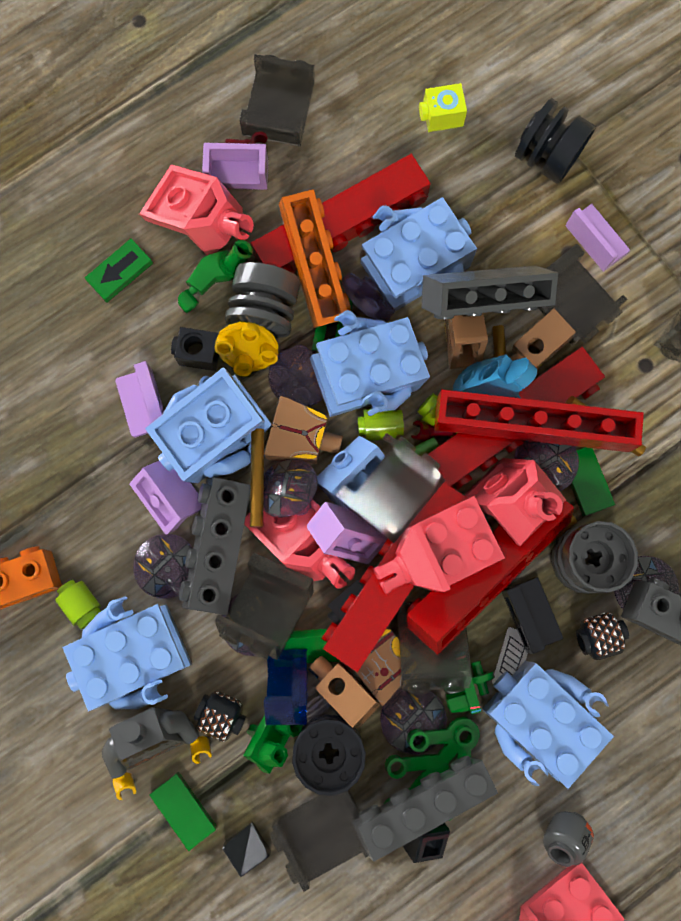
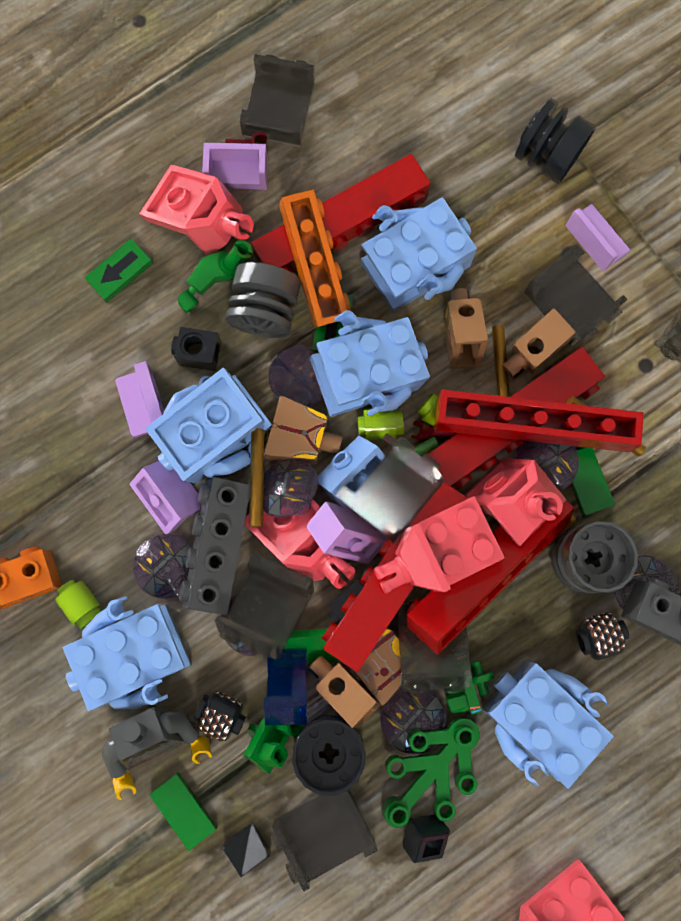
(247, 347): yellow dish -> none
(364, 297): clear purple dish -> none
(423, 807): dark grey brick -> none
(443, 107): neon yellow brick -> none
(488, 291): dark grey brick -> none
(496, 377): dark azure piece -> none
(512, 654): white sticker -> none
(532, 615): black panel -> none
(568, 838): dark grey head -> none

